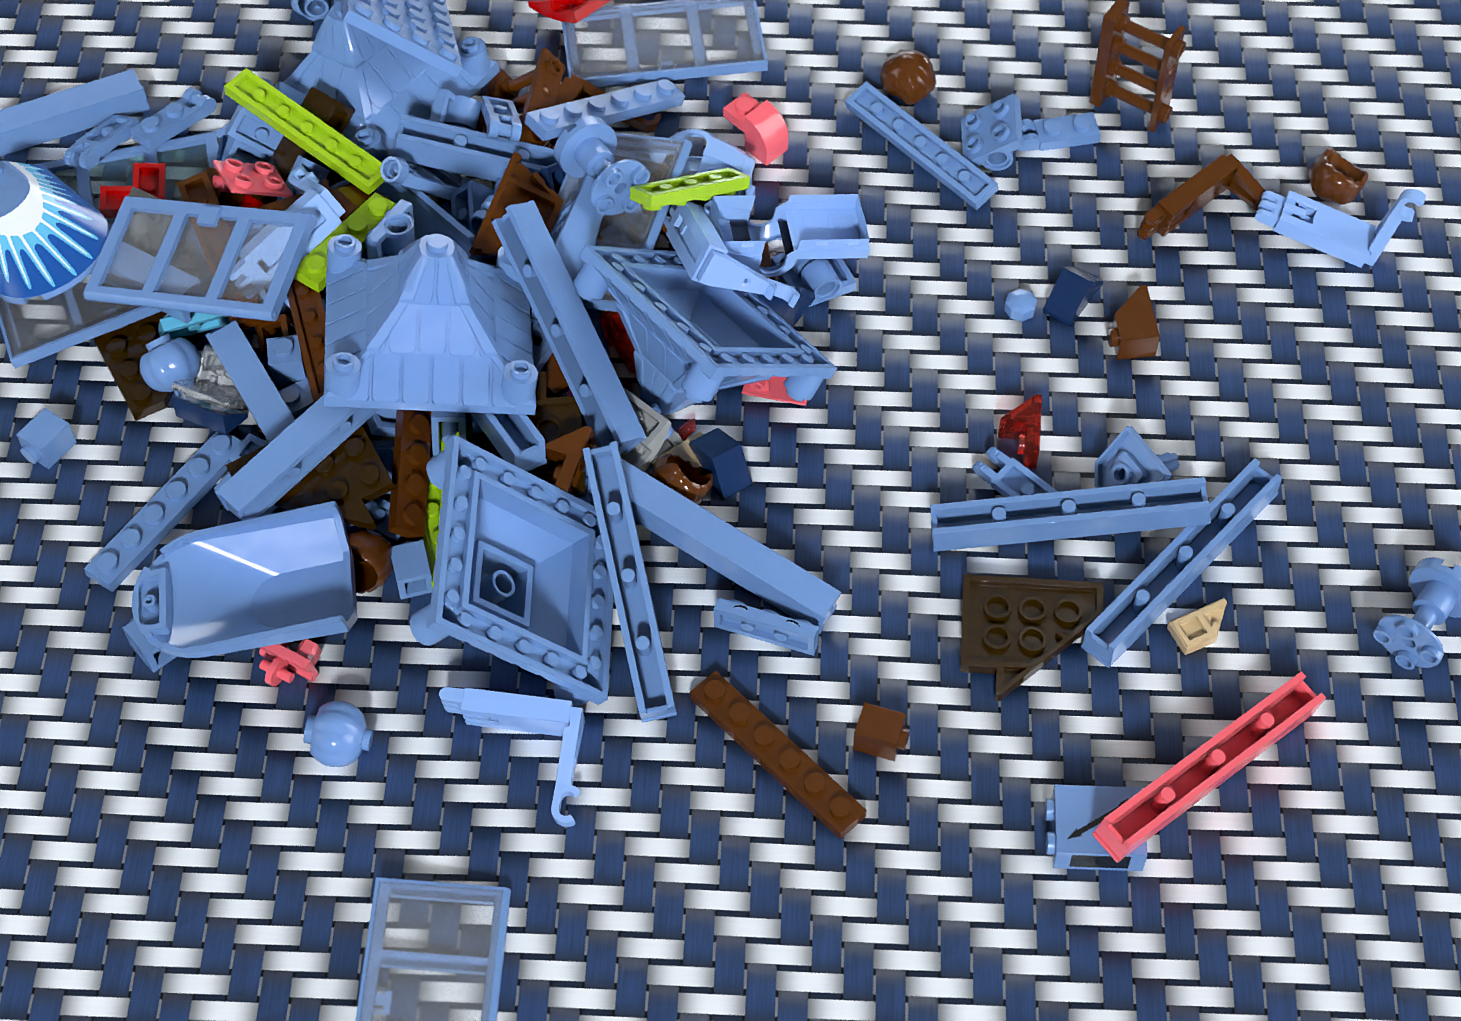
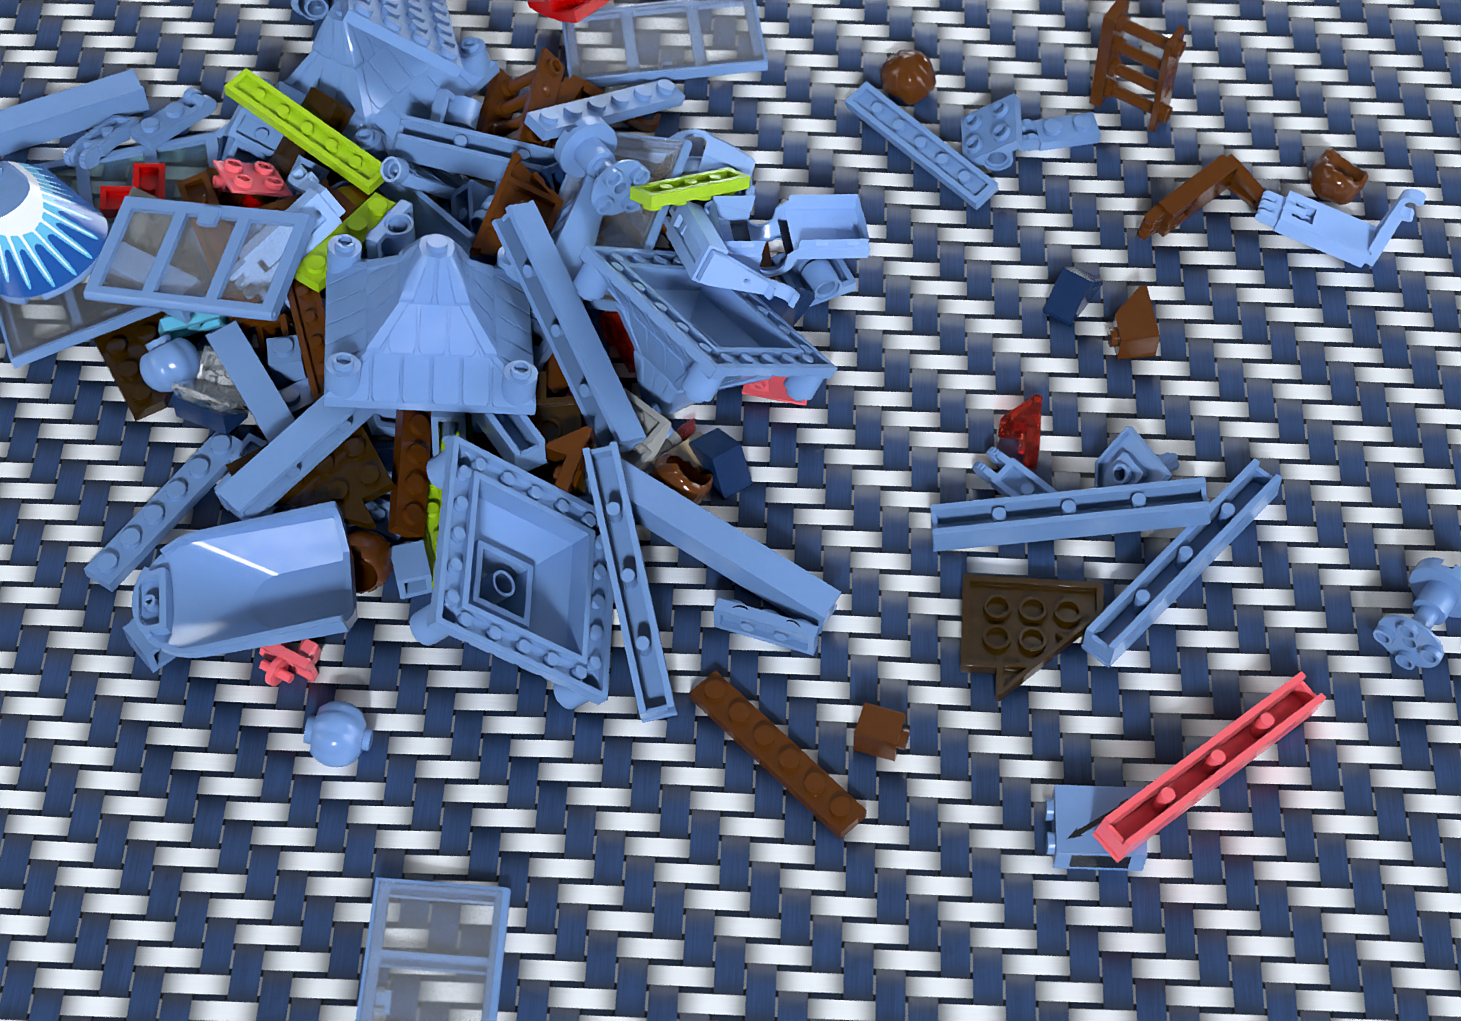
(46, 439): medium blue brick -> none
(501, 118): medium blue plate -> none
(527, 715): light blue hinge -> none
(763, 127): coral brick -> none
(1020, 305): medium blue tile -> none
(1198, 627): tan tile -> none

